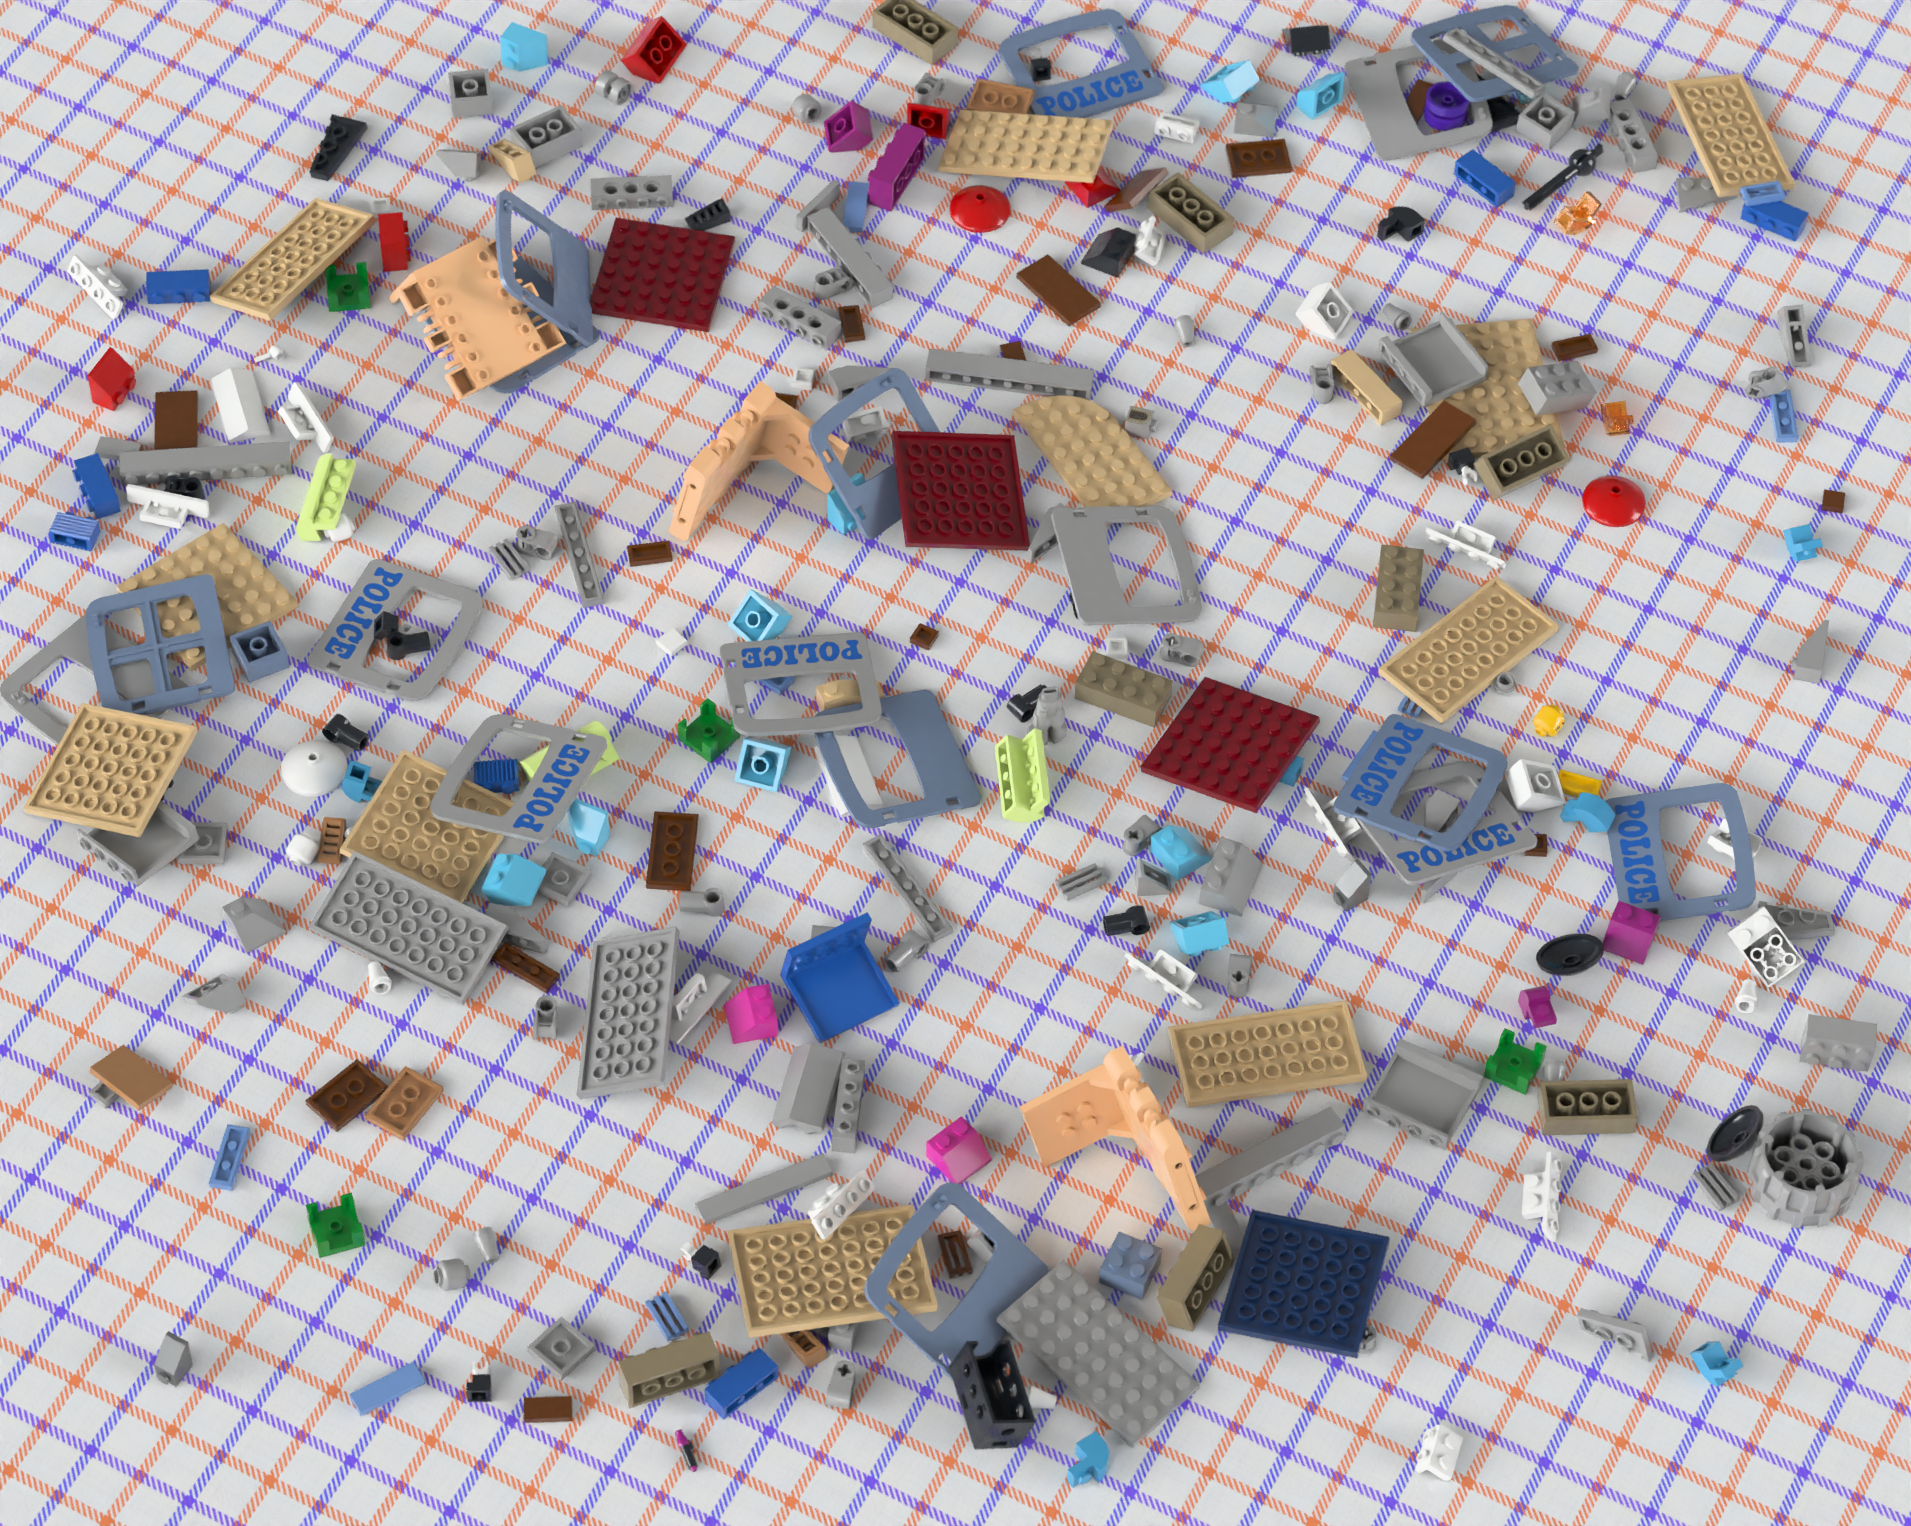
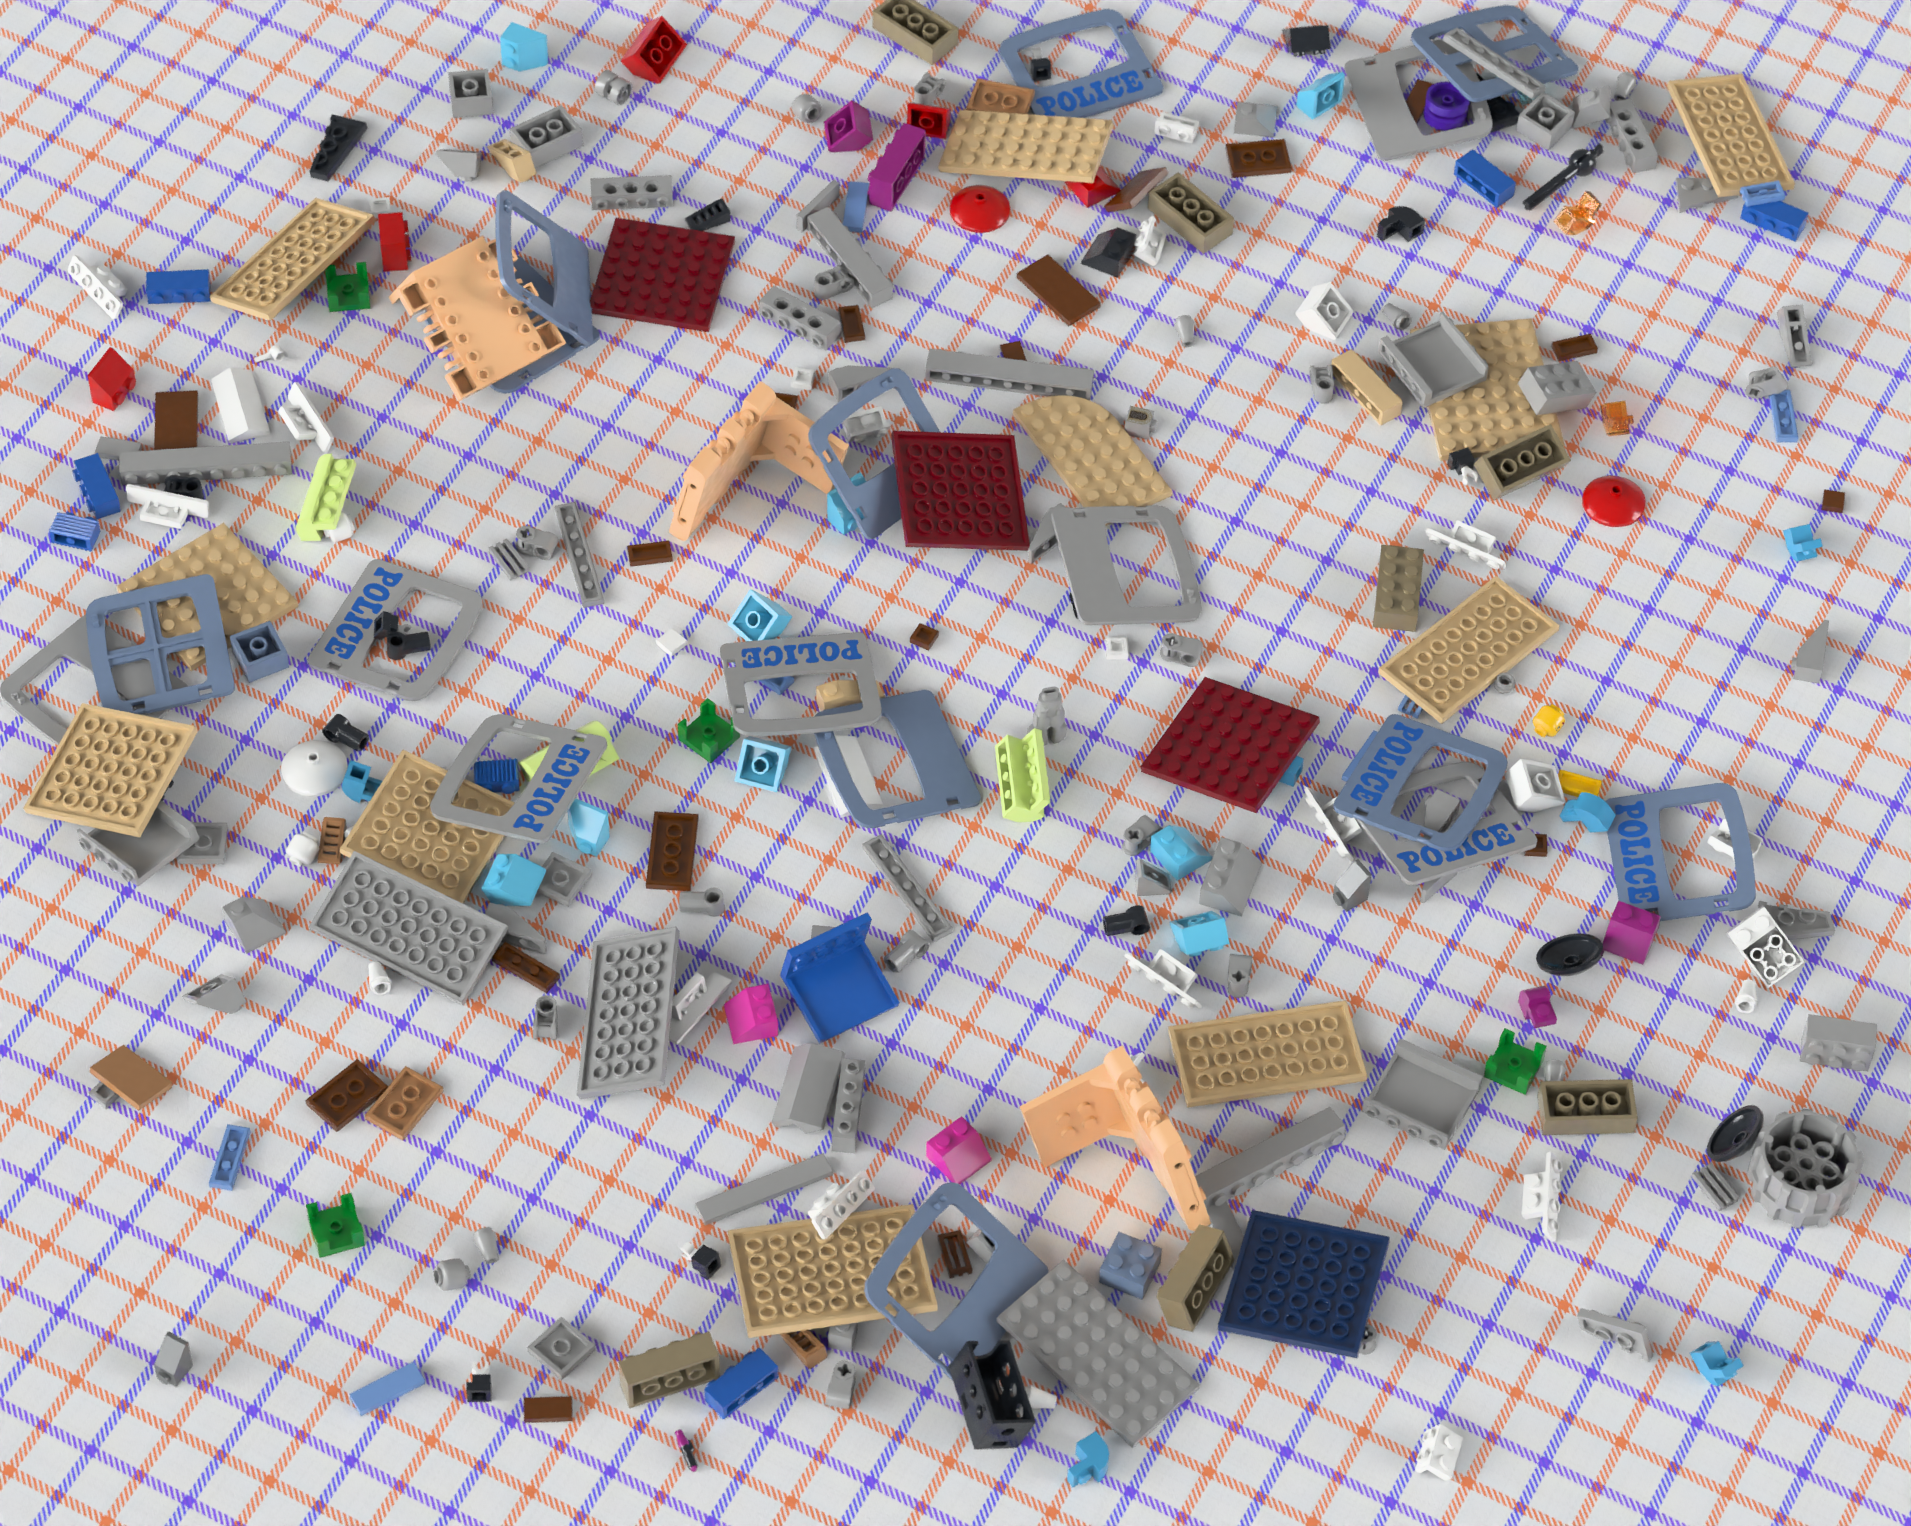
(659, 1302): medium blue tile -> none
(1024, 706): black piece -> none
(1078, 879): light grey tile -> none
(1123, 689): dark tan brick -> none
(1231, 81): medium azure slope -> none
(1433, 439): reddish brown tile -> none

